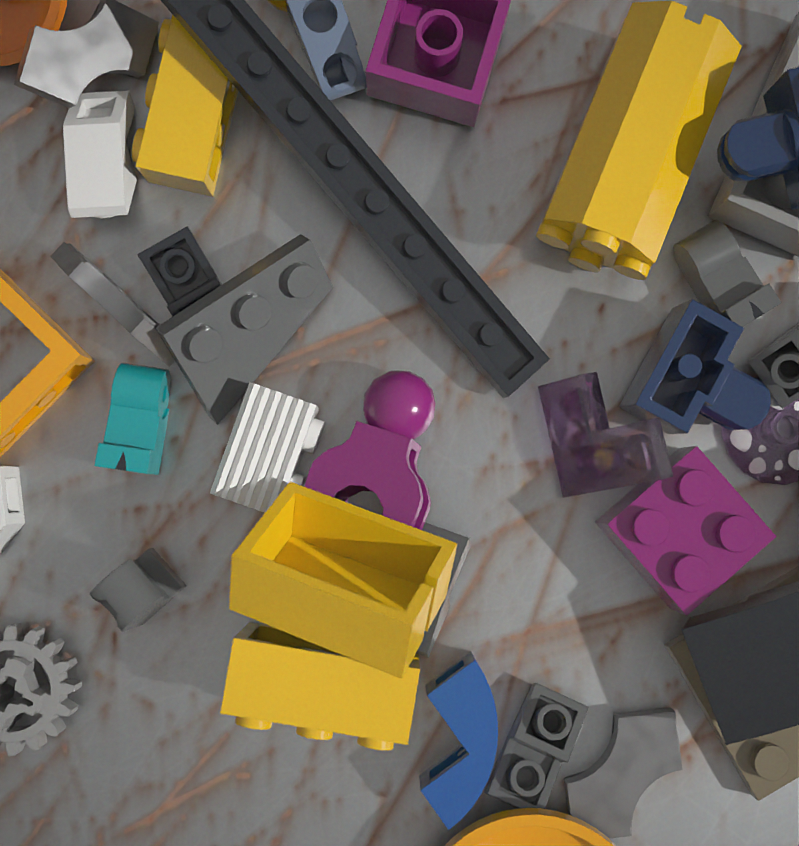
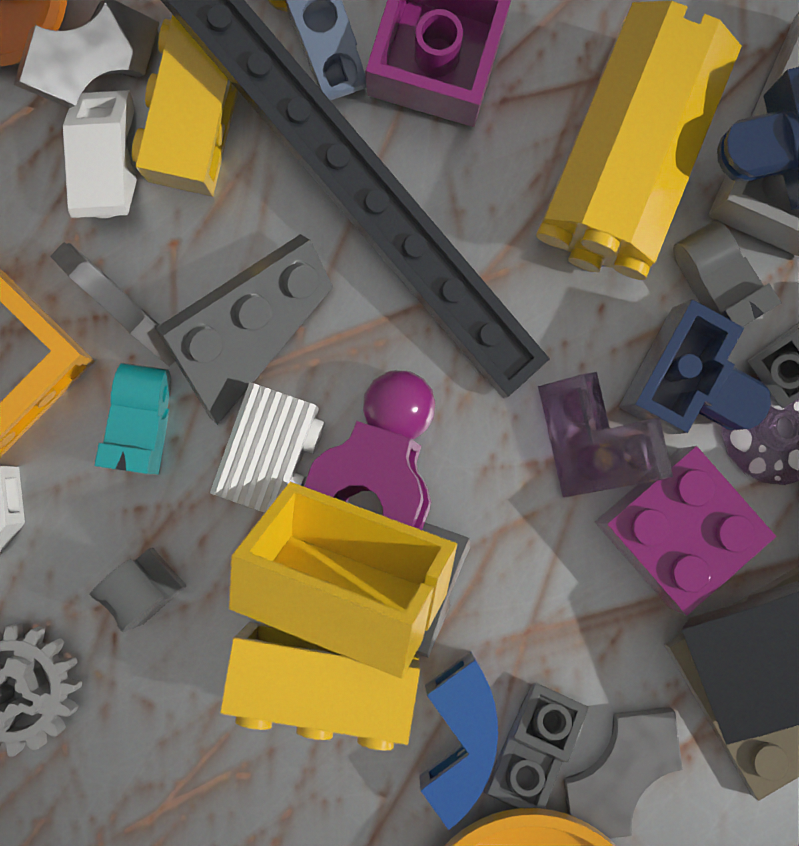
(180, 270): black slope -> none

